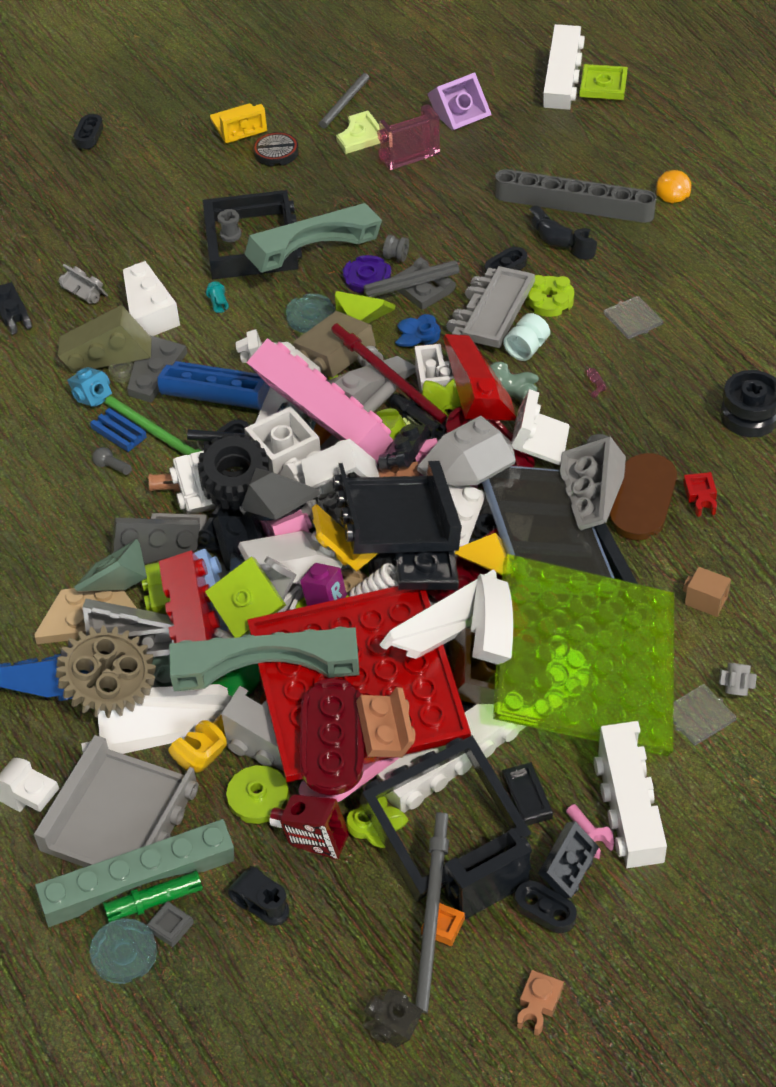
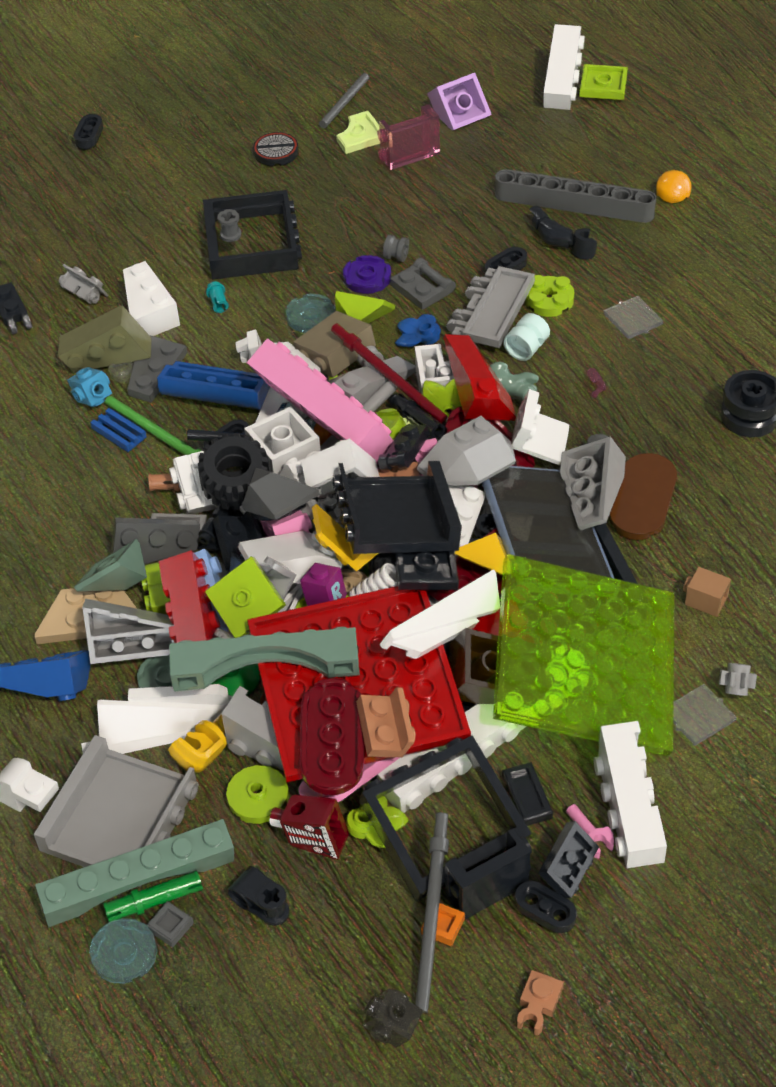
(86, 656): dark tan gear -> none
(104, 457): dark grey bar -> none
(240, 122): yellow bracket -> none
(352, 225): sand green arch -> none
(411, 279): dark grey axle -> none
(492, 620): white slope -> none
(702, 490): red plate -> none

